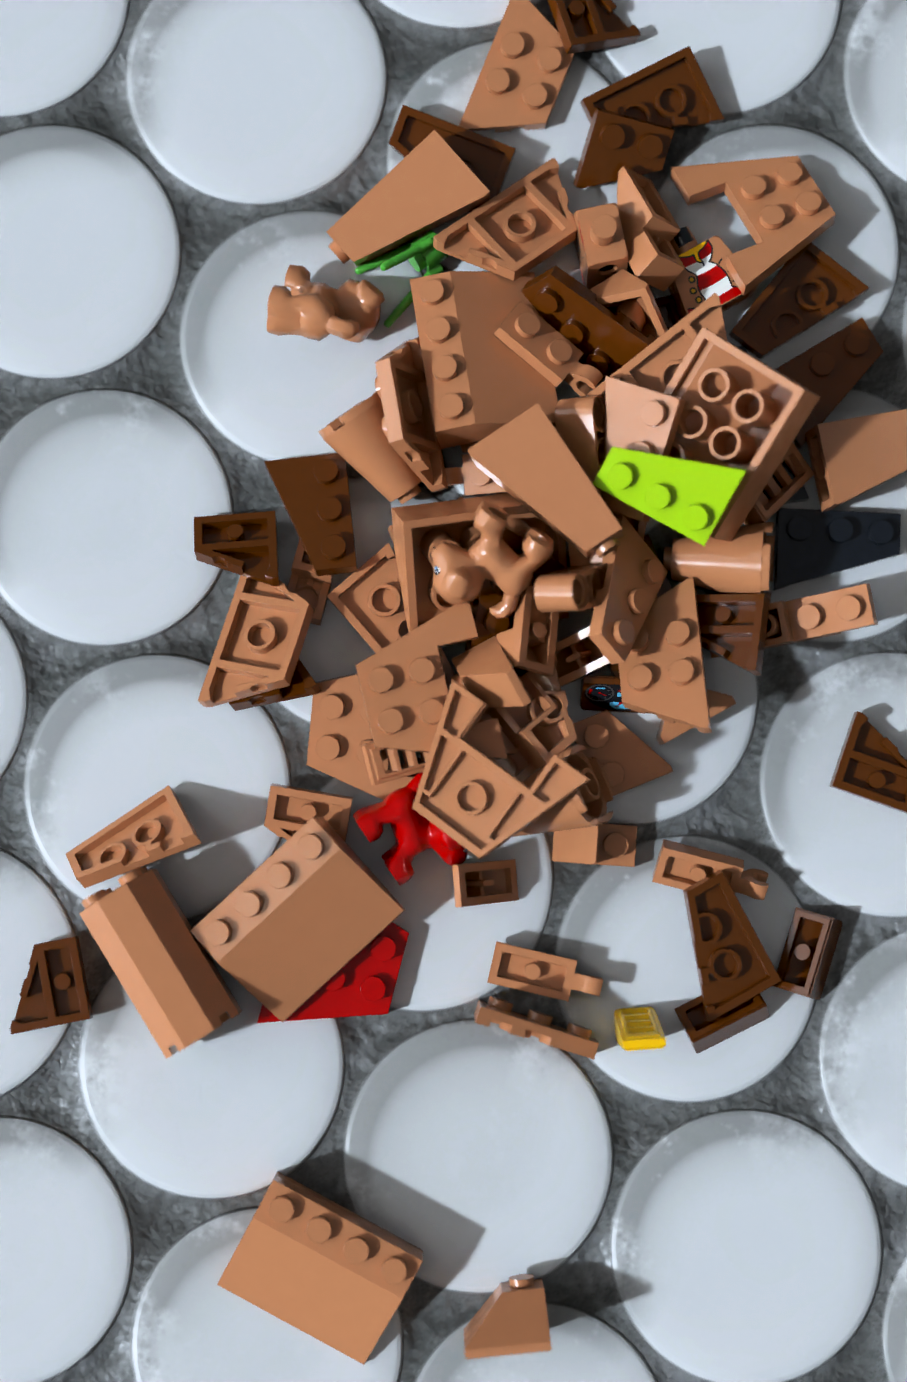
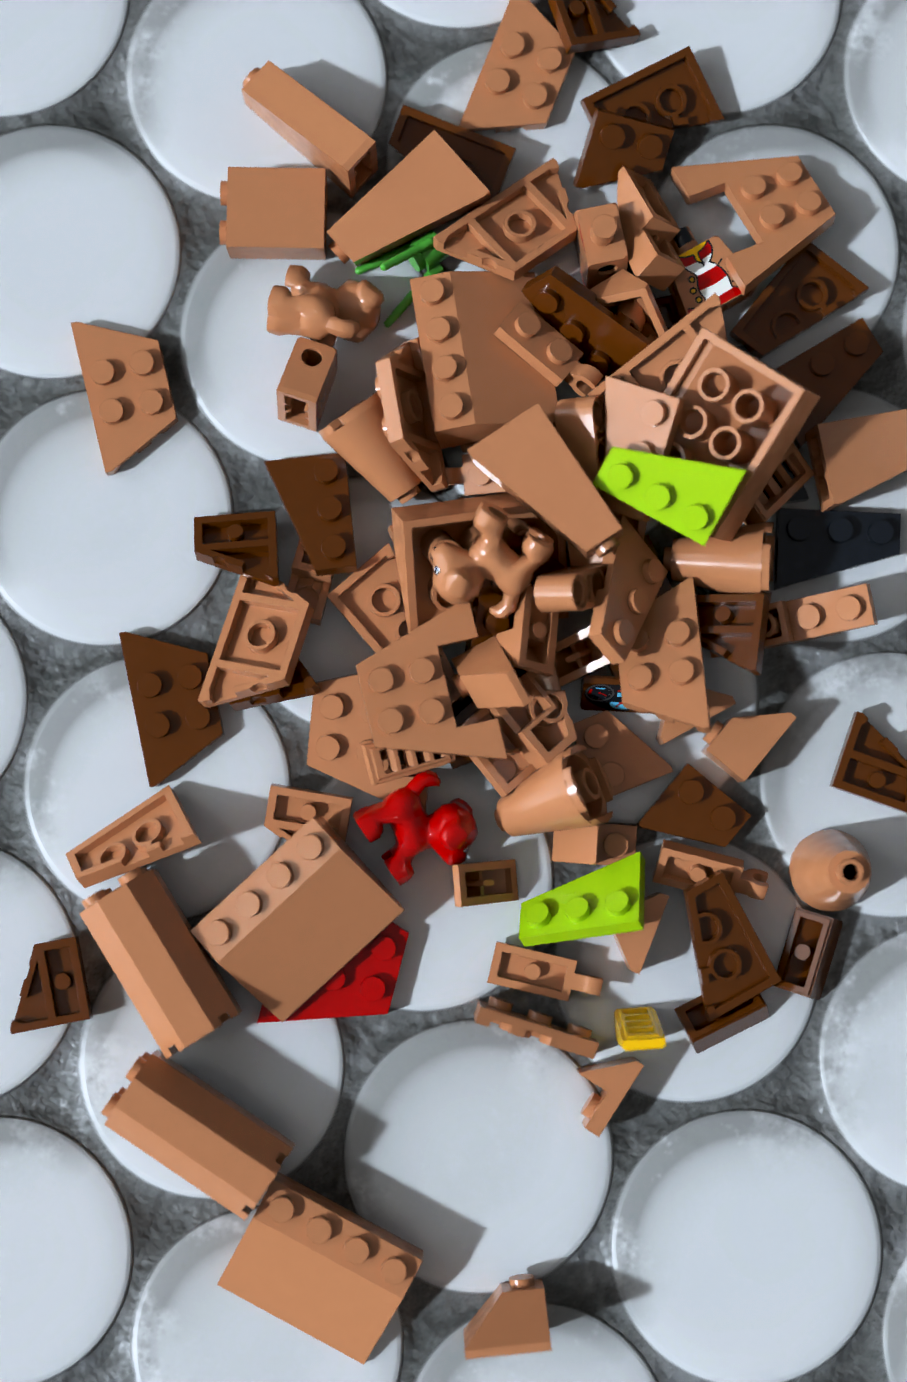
(124, 390): none -> nougat wing
(165, 696): none -> reddish brown wing
(197, 1132): none -> nougat brick
(275, 213): none -> nougat brick
(307, 382): none -> nougat torso
(312, 127): none -> nougat slope
(474, 795): nougat wing -> none
(589, 906): none -> lime wing
(615, 1080): none -> nougat slope
(636, 944): none -> nougat slope
(695, 810): none -> reddish brown wing
(744, 741): none -> nougat slope
(830, 870): none -> nougat cone

